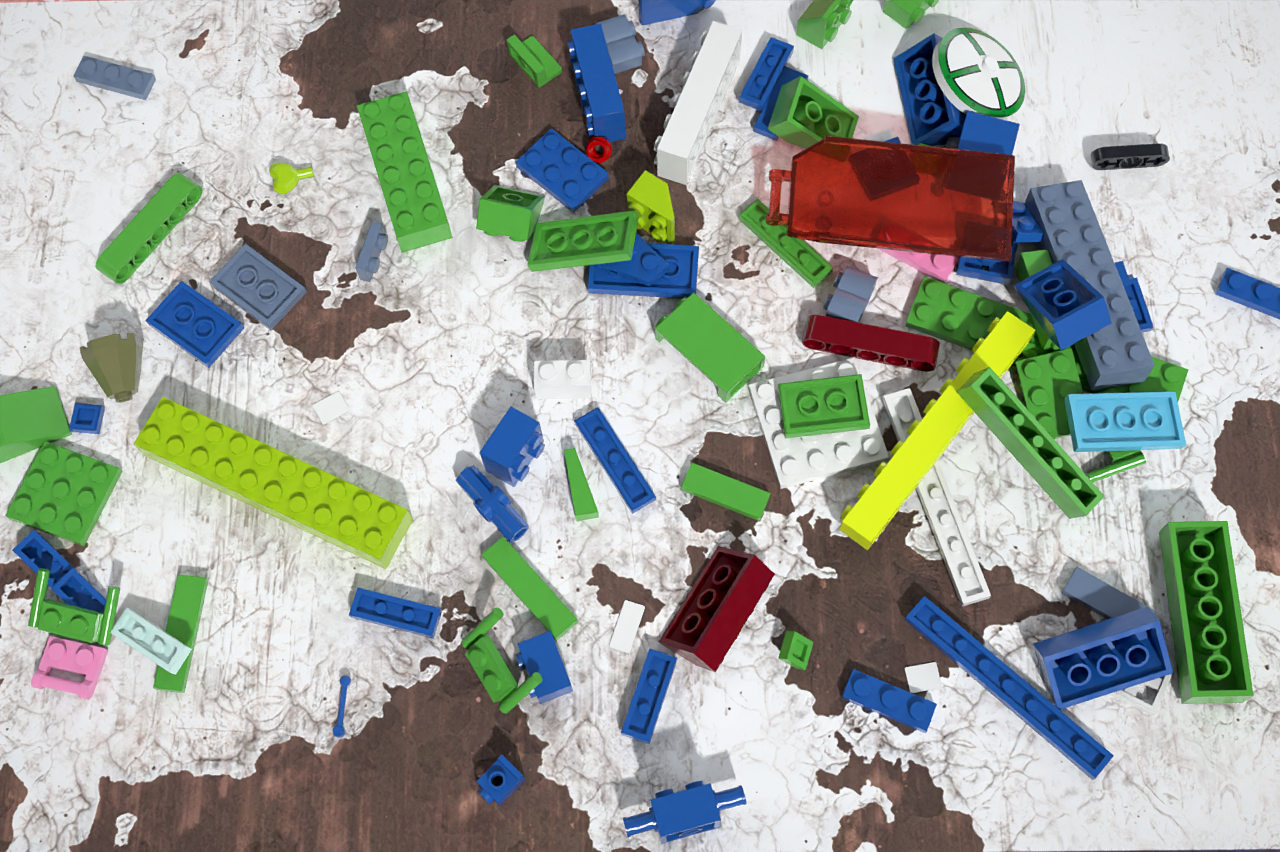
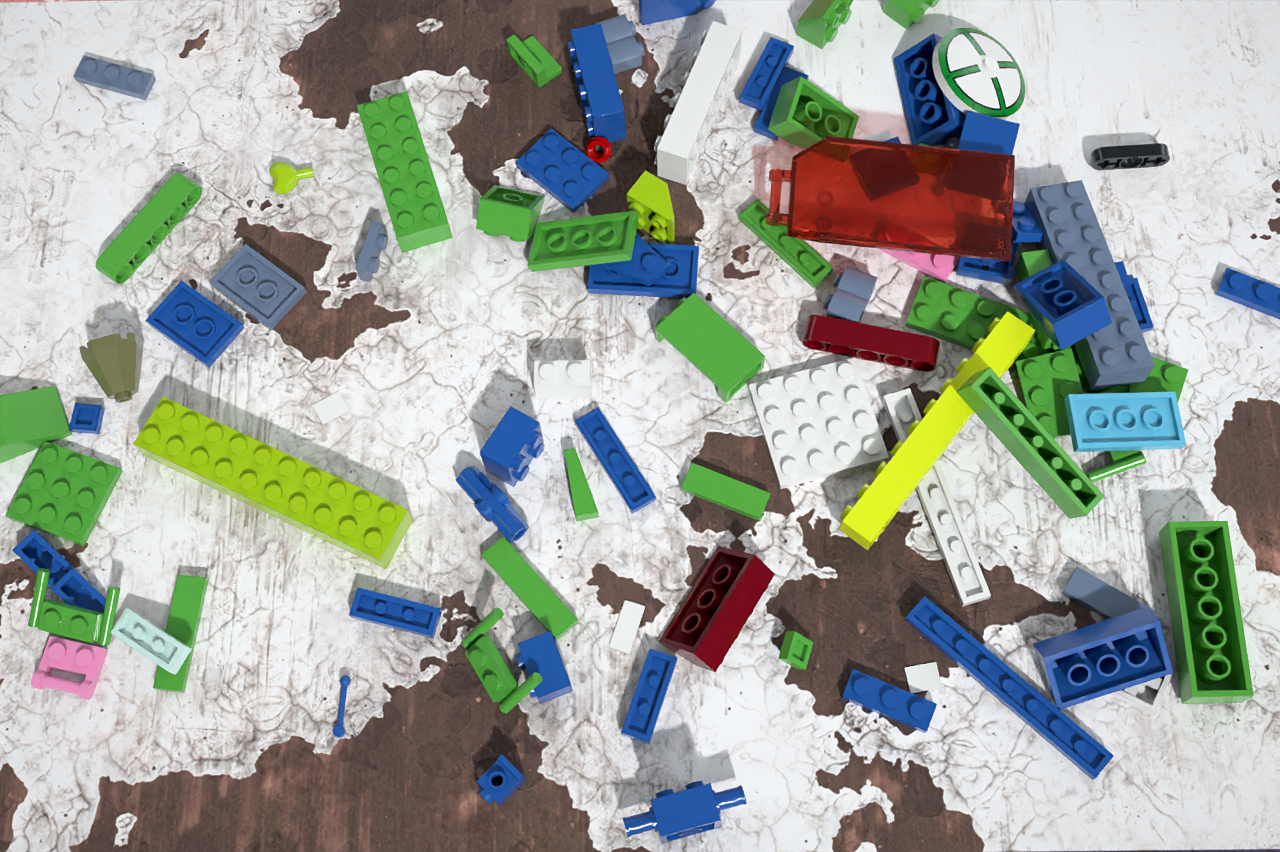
(823, 406): bright green tile -> none

